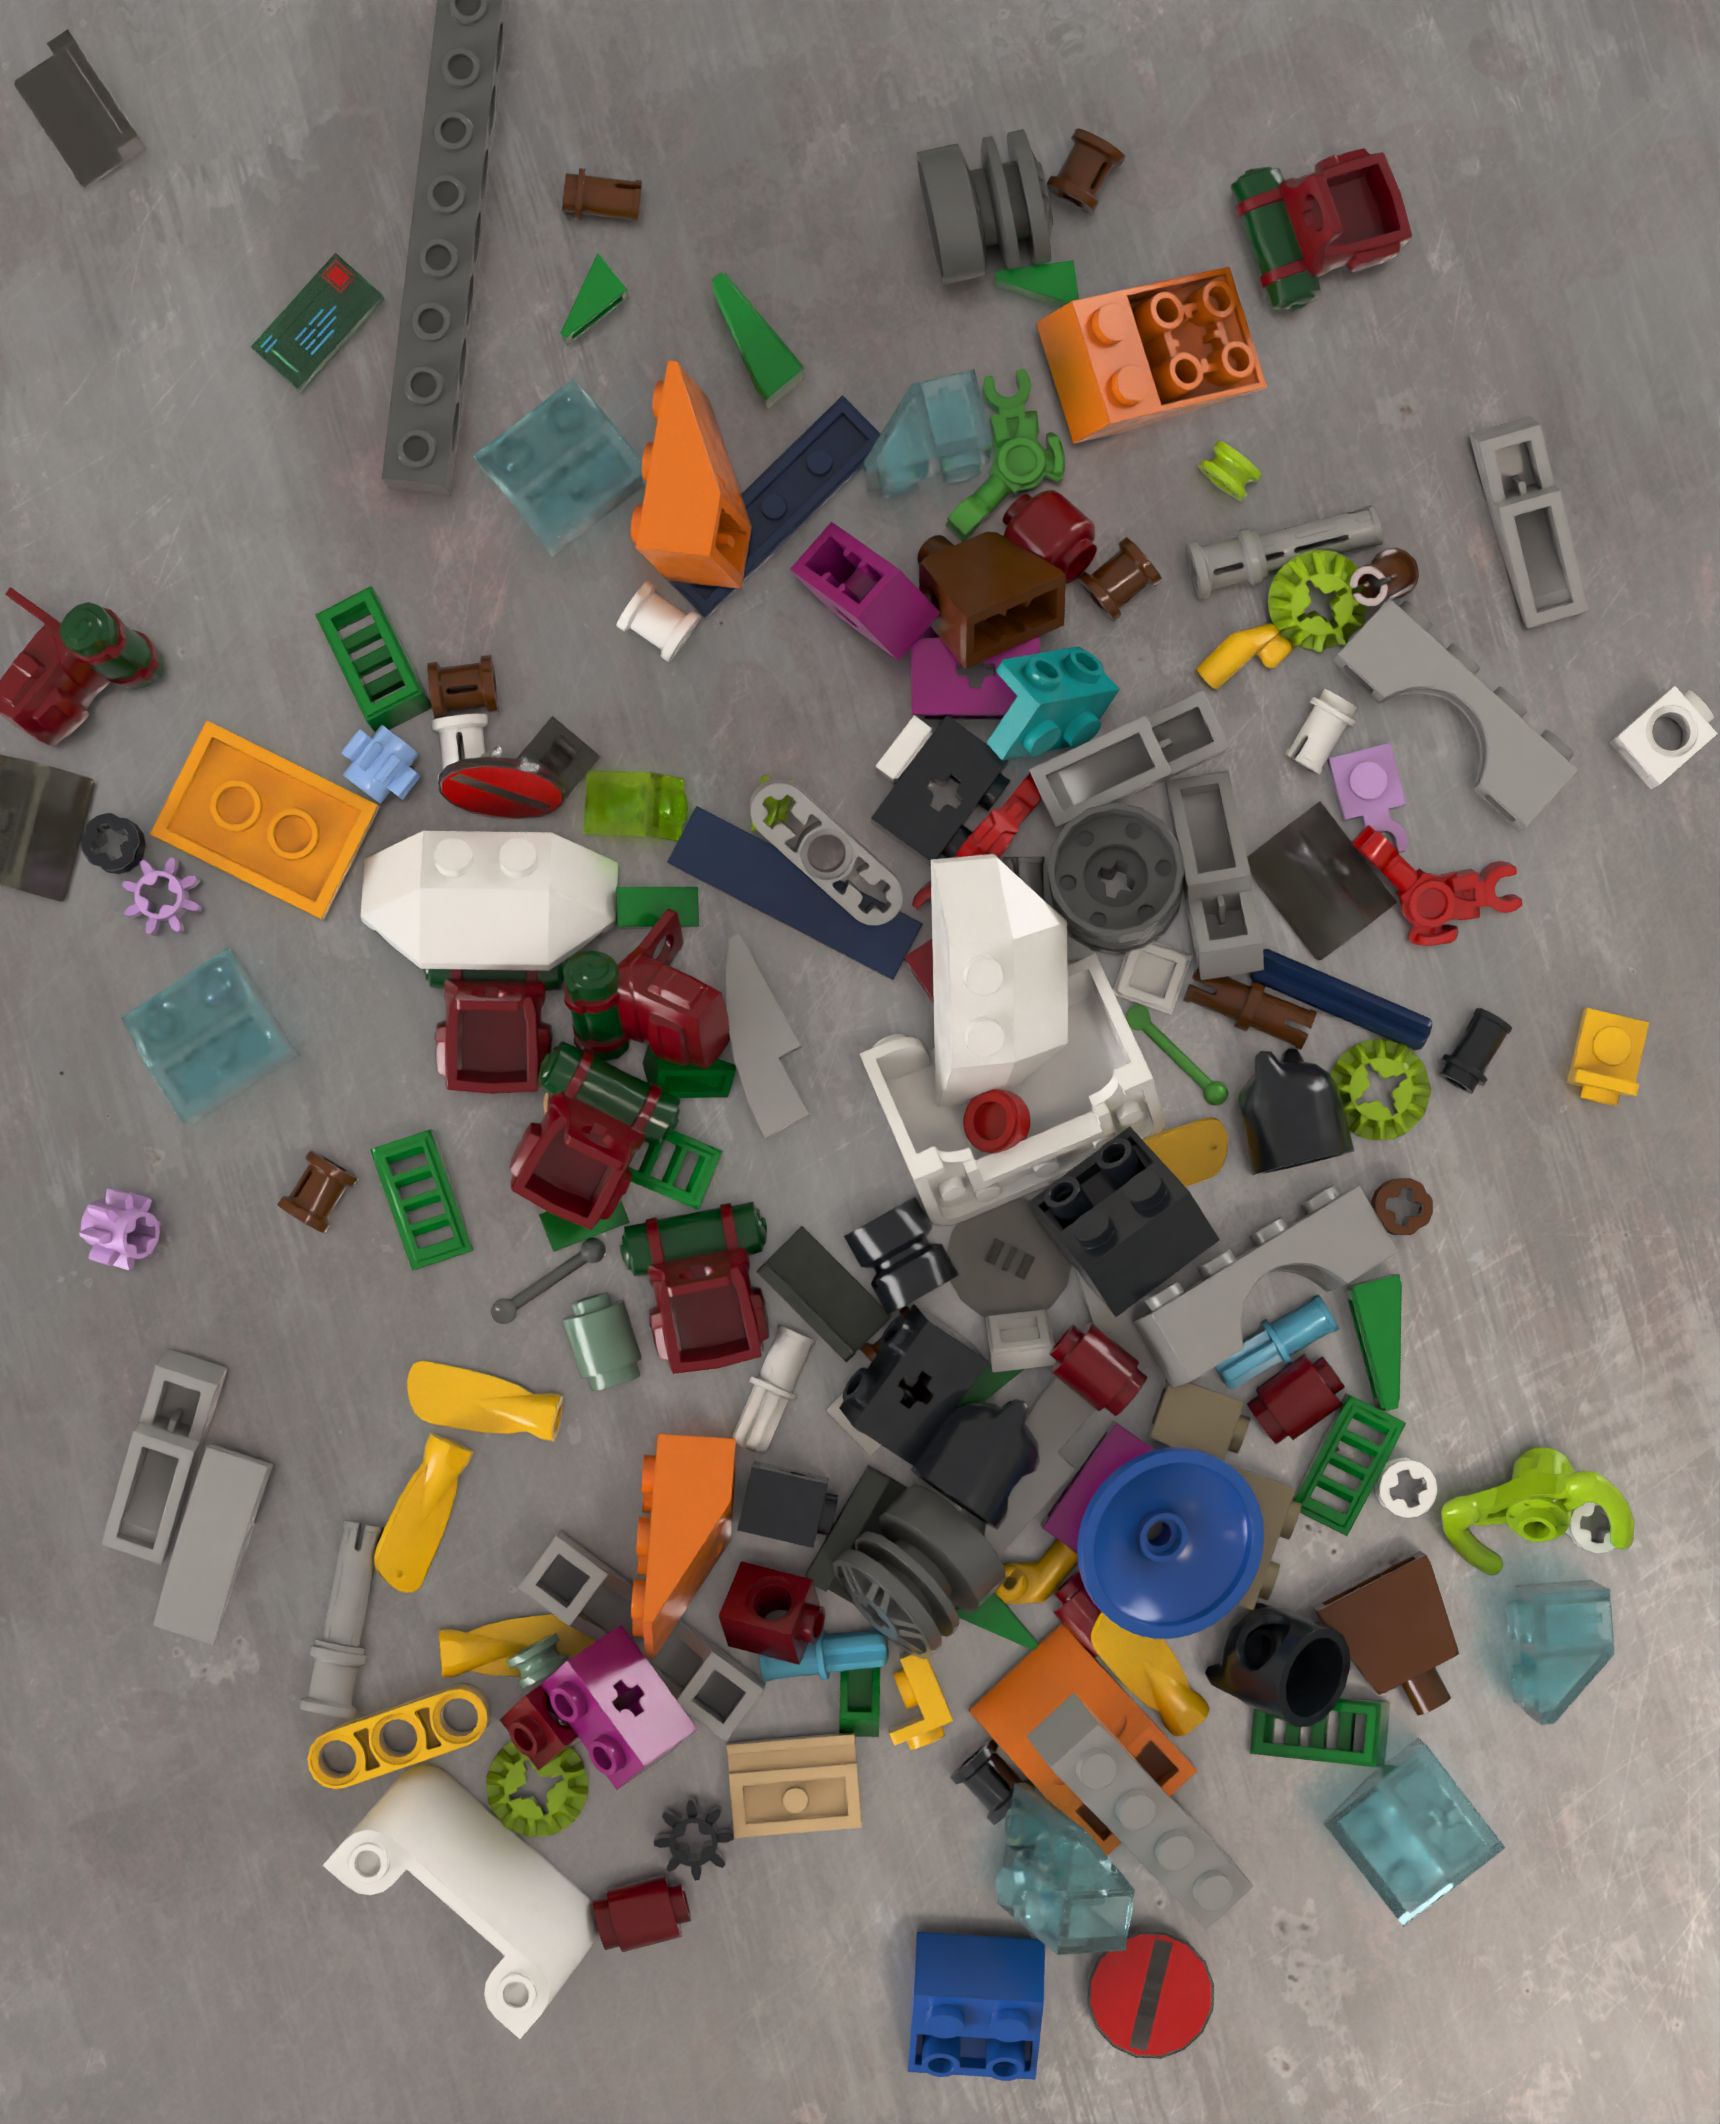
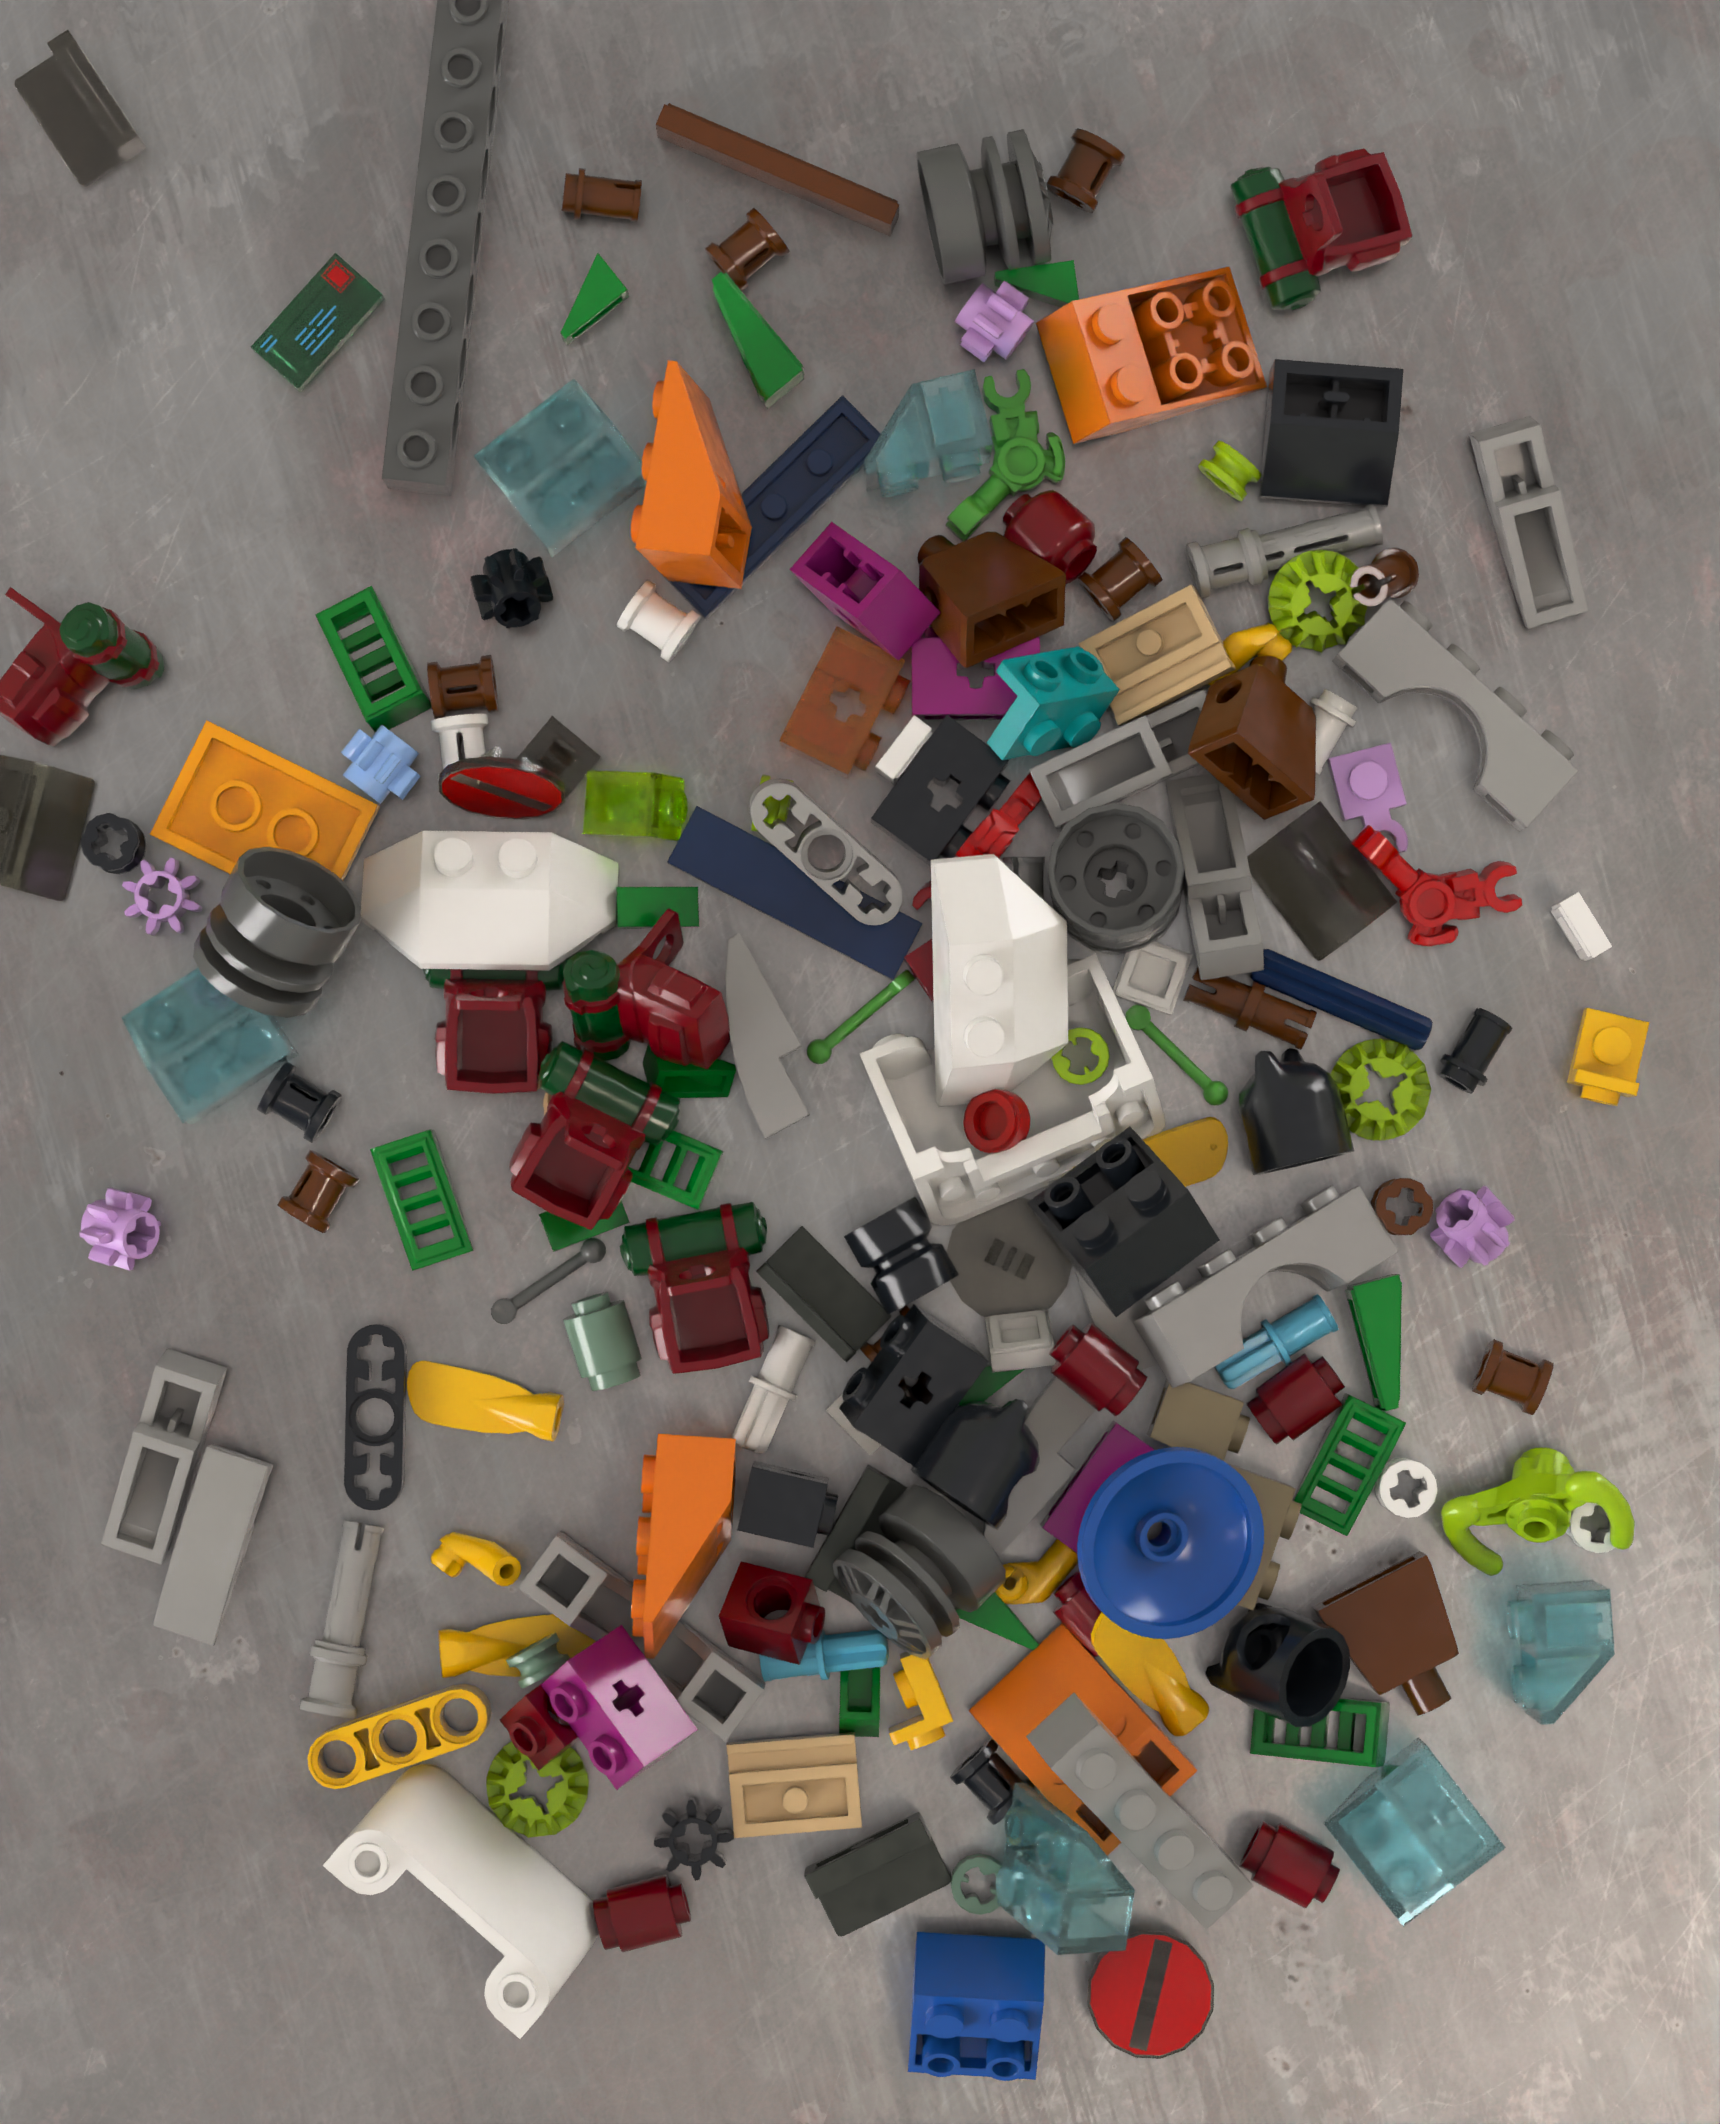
(277, 932): none -> dark grey wheel
(299, 1102): none -> black bush
(389, 1465): none -> black beam
(421, 1515): yellow piece -> none
(481, 1553): none -> yellow arm
(511, 588): none -> black gear
(747, 249): none -> reddish brown bush
(777, 169): none -> reddish brown tile
(820, 1050): none -> bright green hinge
(845, 666): none -> clear orange brick
(878, 1875): none -> pearl dark grey panel
(971, 1901): none -> sand green bush
(994, 321): none -> lavender gear
(1099, 1048): none -> lime bush
(1160, 654): none -> tan plate
(1258, 738): none -> reddish brown torso
(1290, 1864): none -> dark red brick
(1331, 432): none -> black slope
(1472, 1226): none -> lavender gear
(1512, 1377): none -> reddish brown bush
(1580, 927): none -> white tile
(1641, 751): white brick -> none

